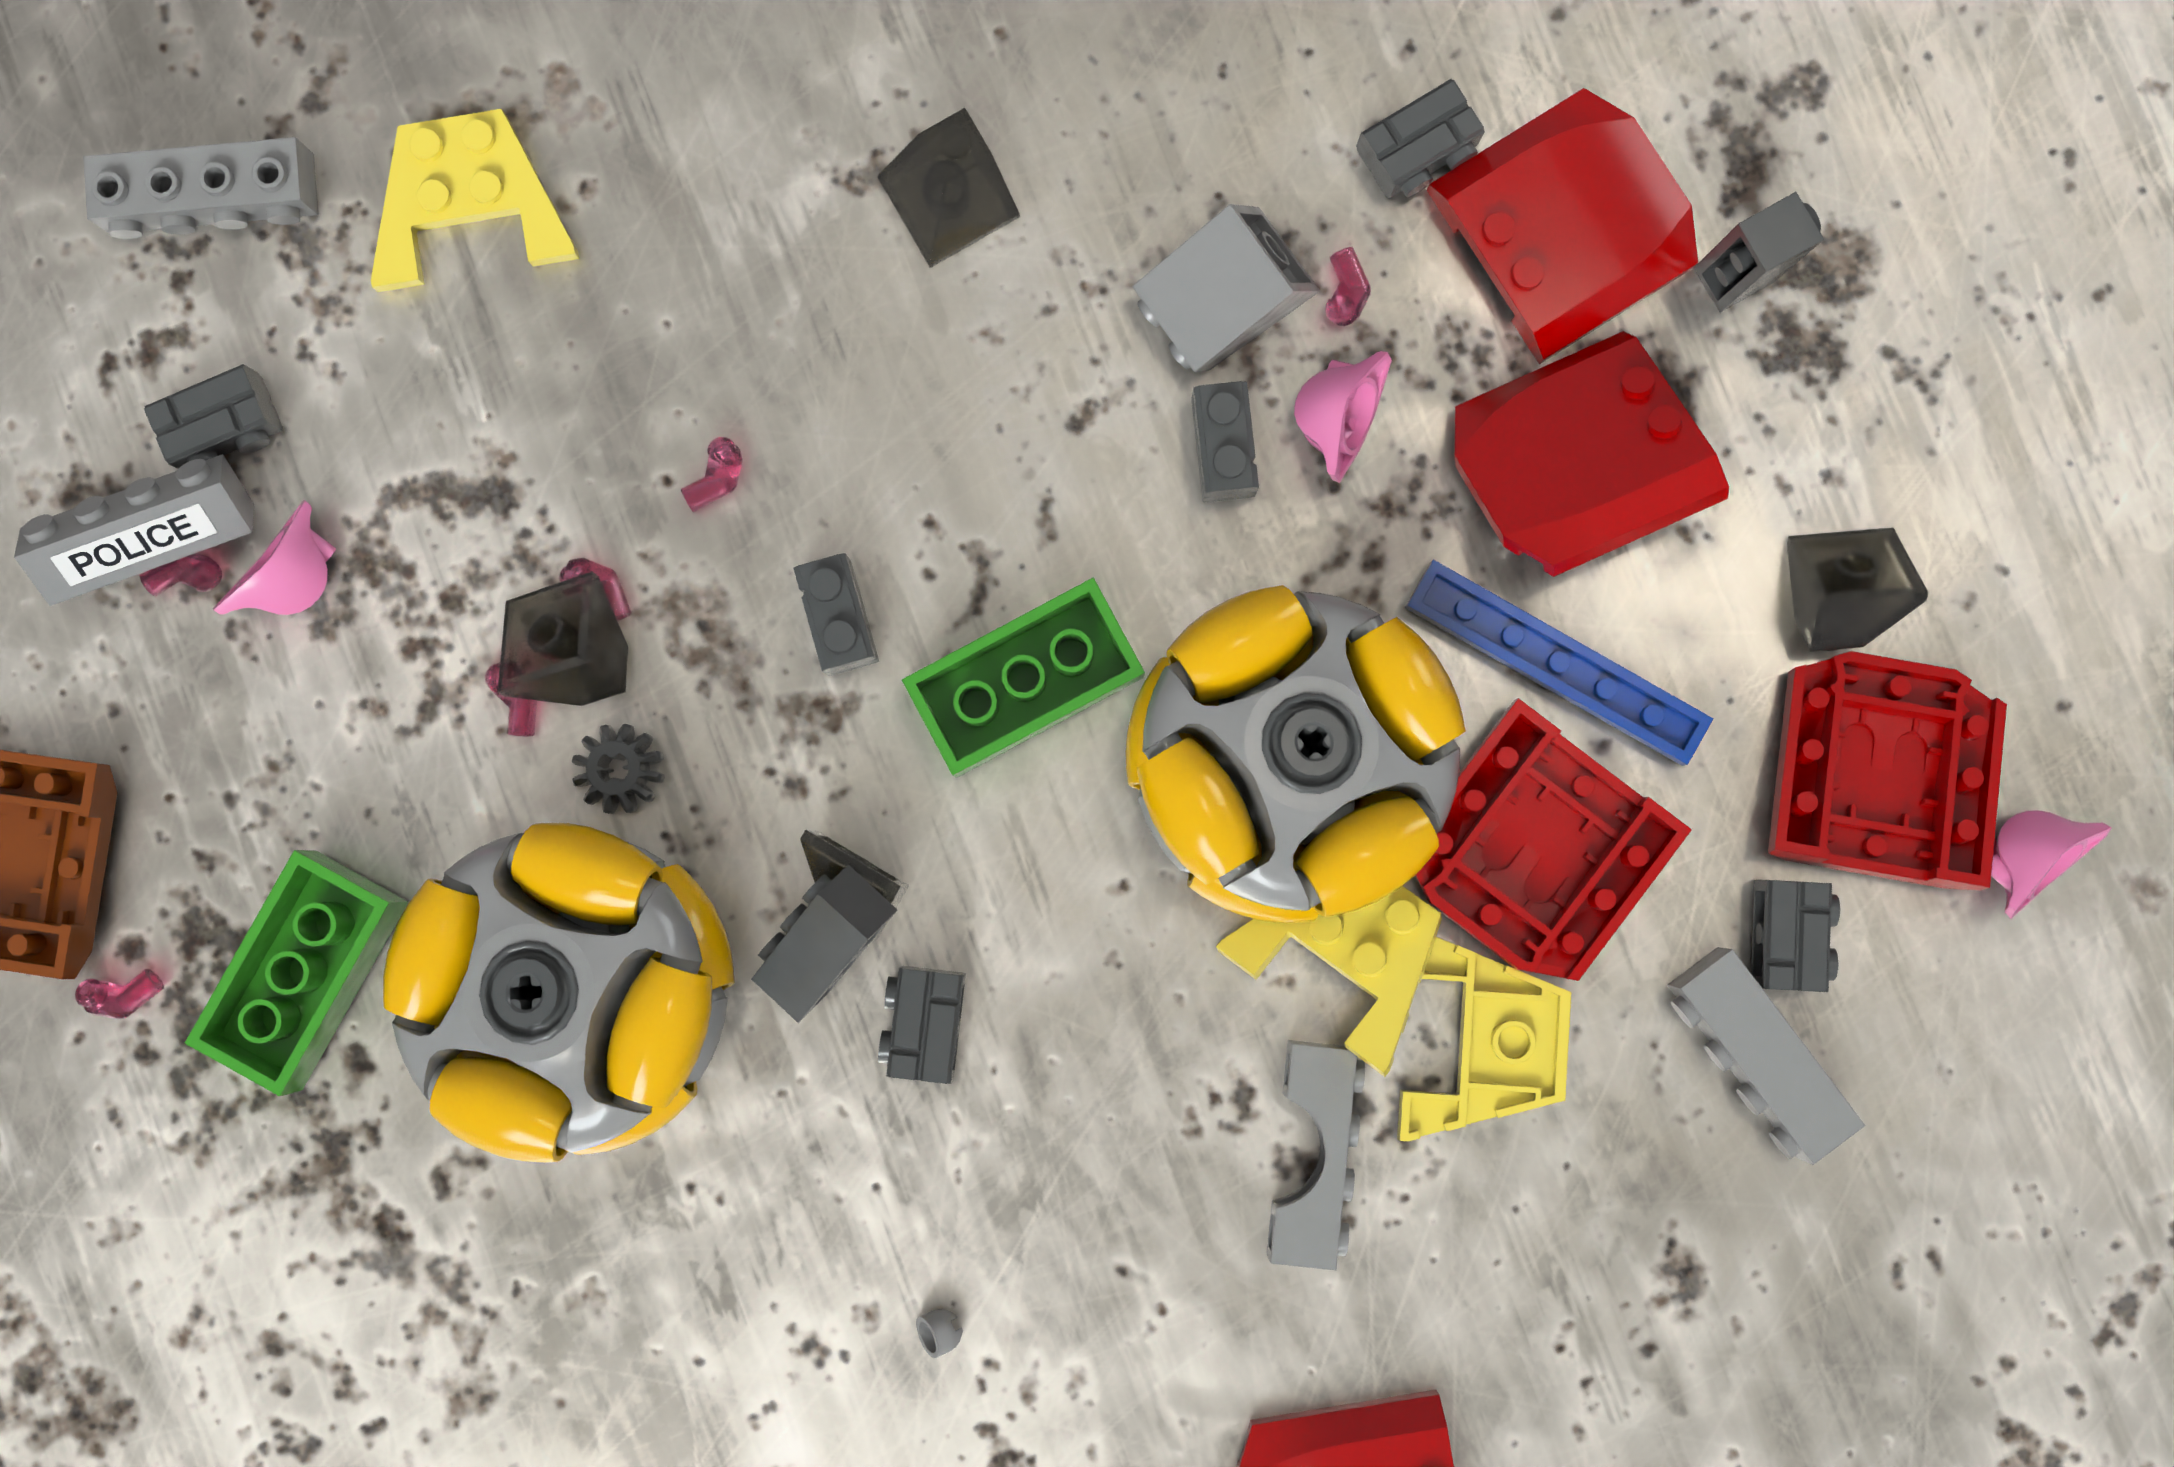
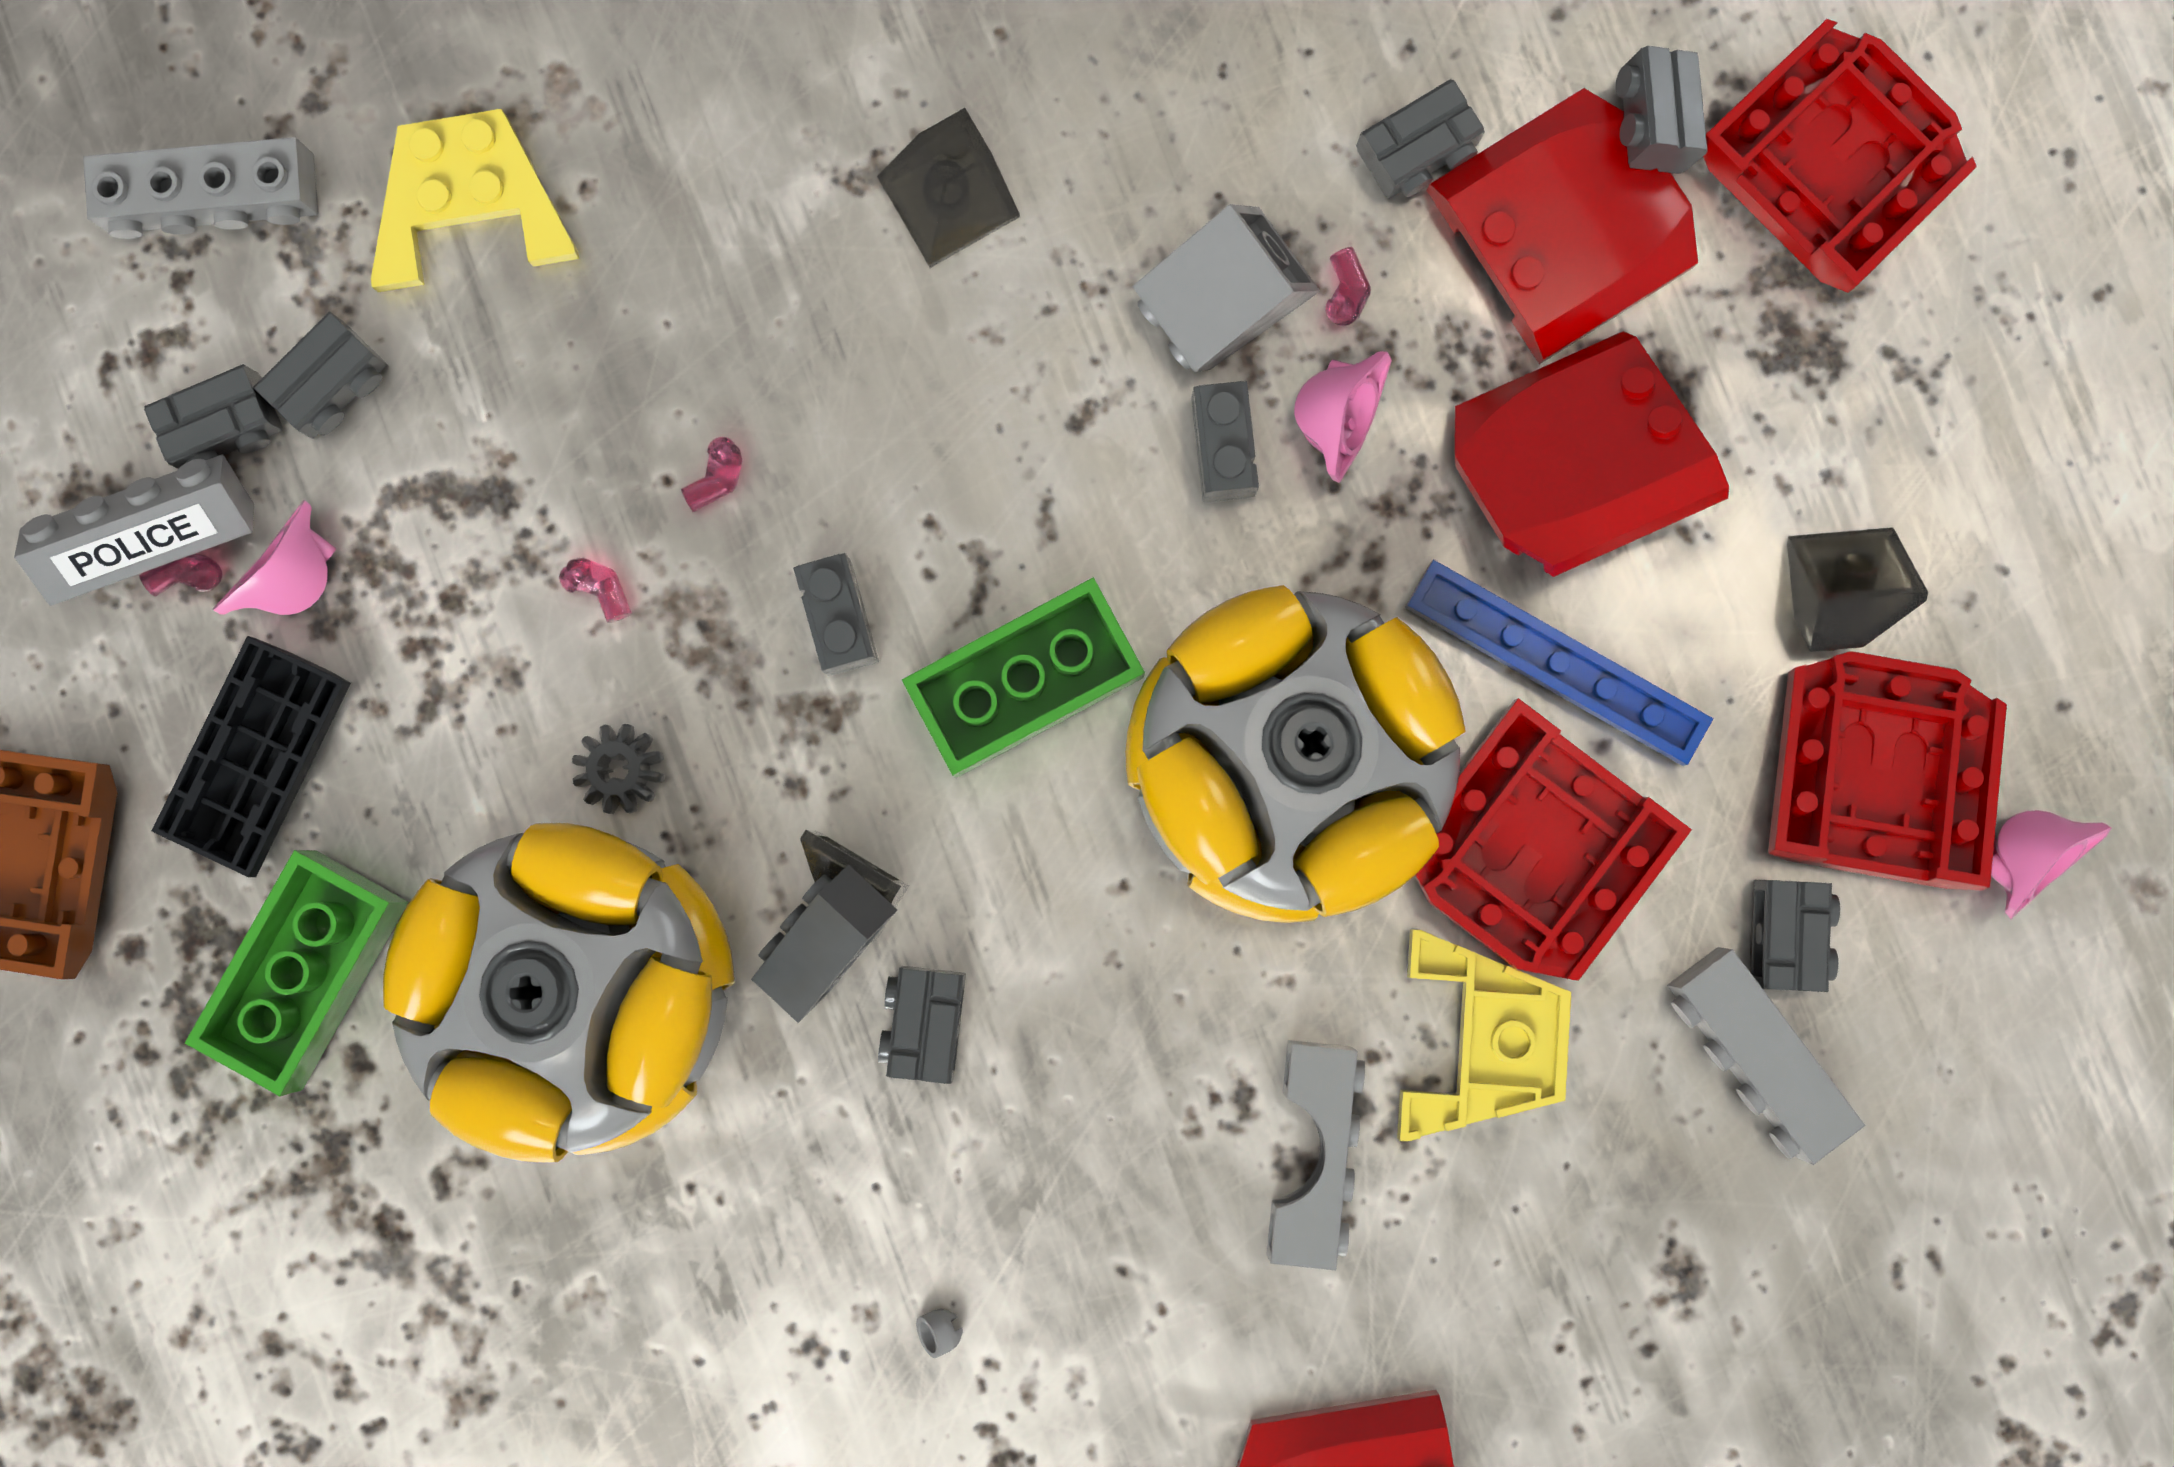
(118, 1000): clear pink arm -> none
(251, 756): none -> black piece
(322, 377): none -> dark grey brick
(521, 711): clear pink arm -> none
(563, 645): clear smoke slope -> none
(1374, 947): light yellow wing -> none
(1662, 110): none -> dark grey brick
(1759, 251): dark grey brick -> none
(1839, 153): none -> red wedge

